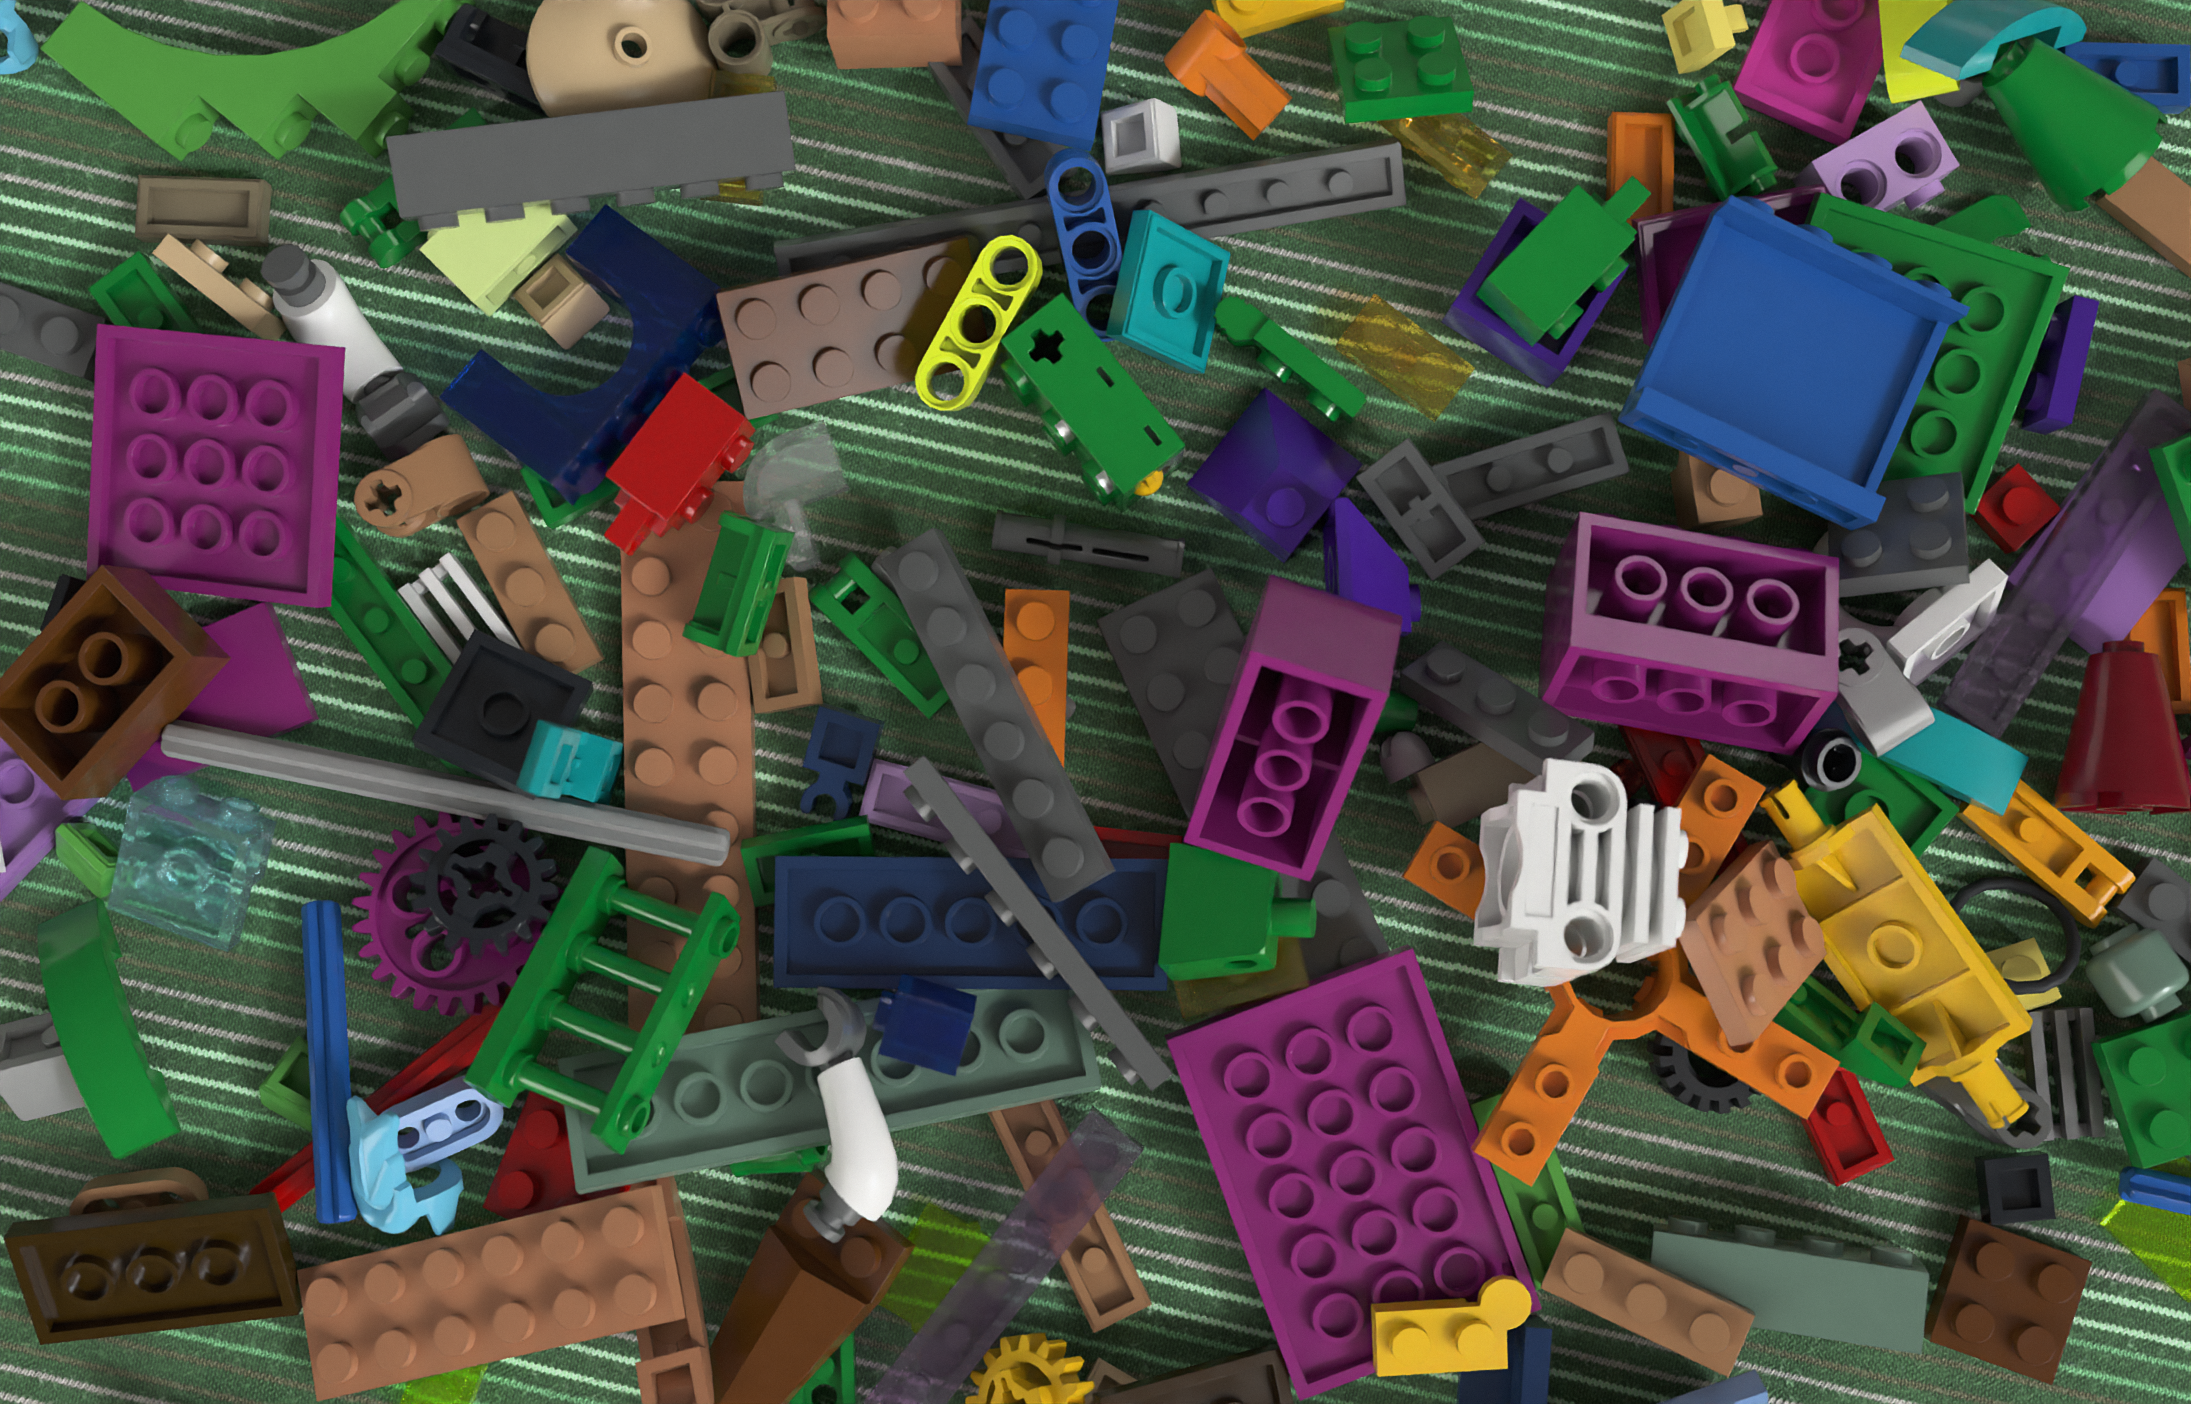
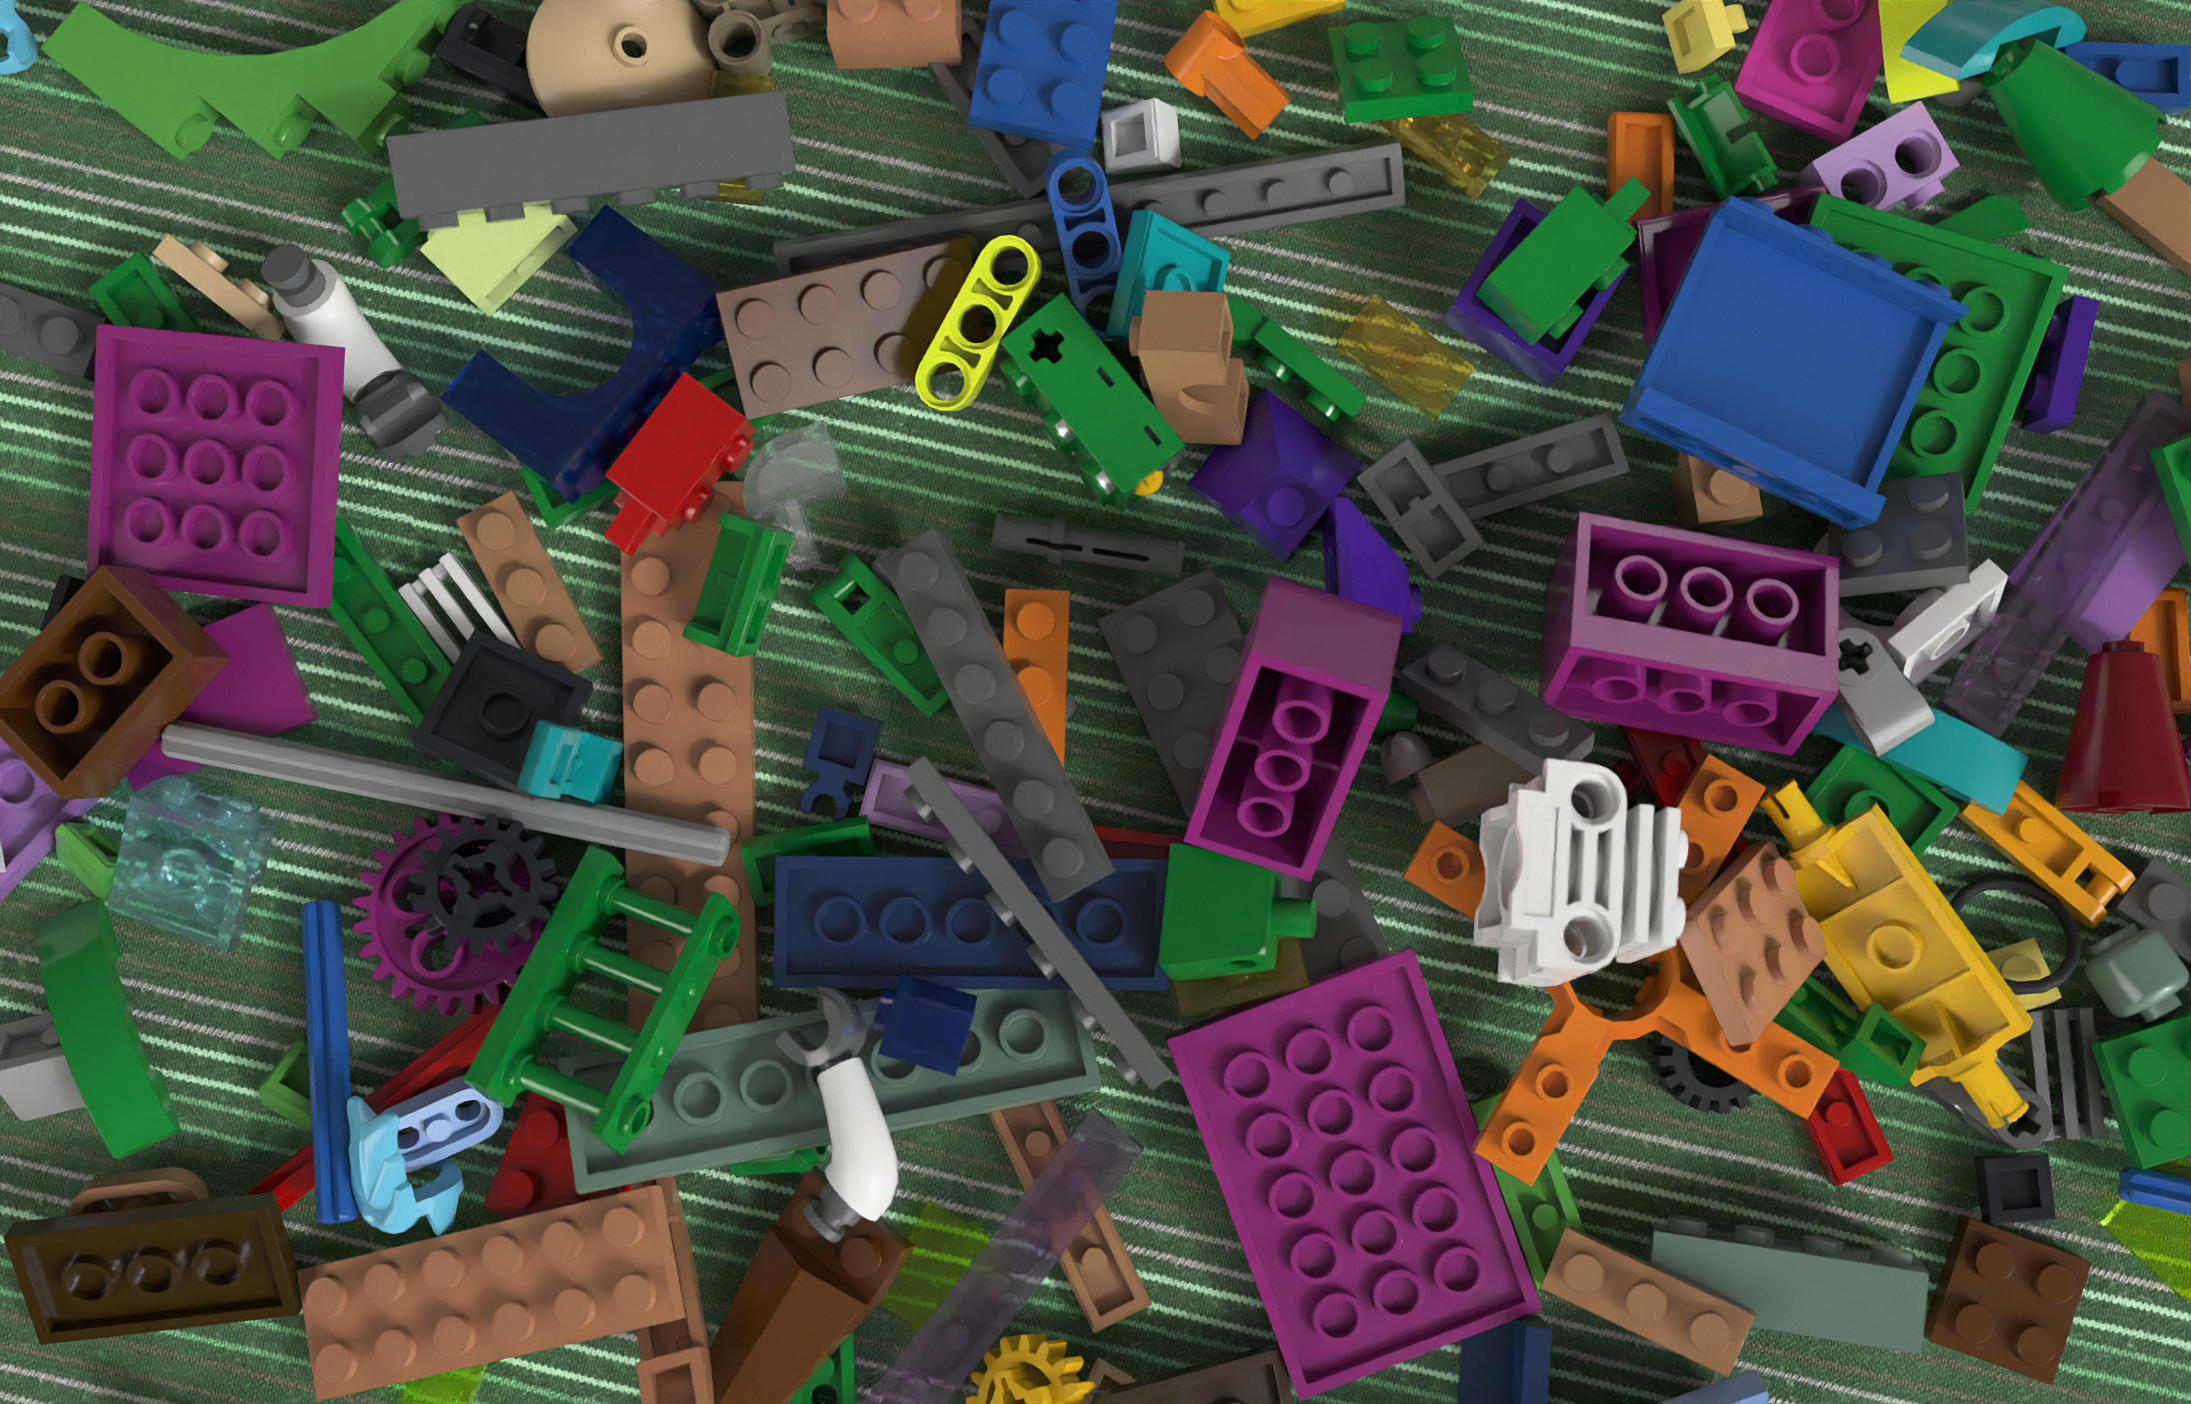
(203, 209): dark tan tile -> none
(430, 483): medium nougat piece -> none
(562, 302): tan slope -> none
(786, 662): medium nougat plate -> none
(1188, 365): none -> medium nougat arch
(1449, 1332): yellow hinge -> none
(1824, 759): black cone -> none
(2013, 509): red plate -> none

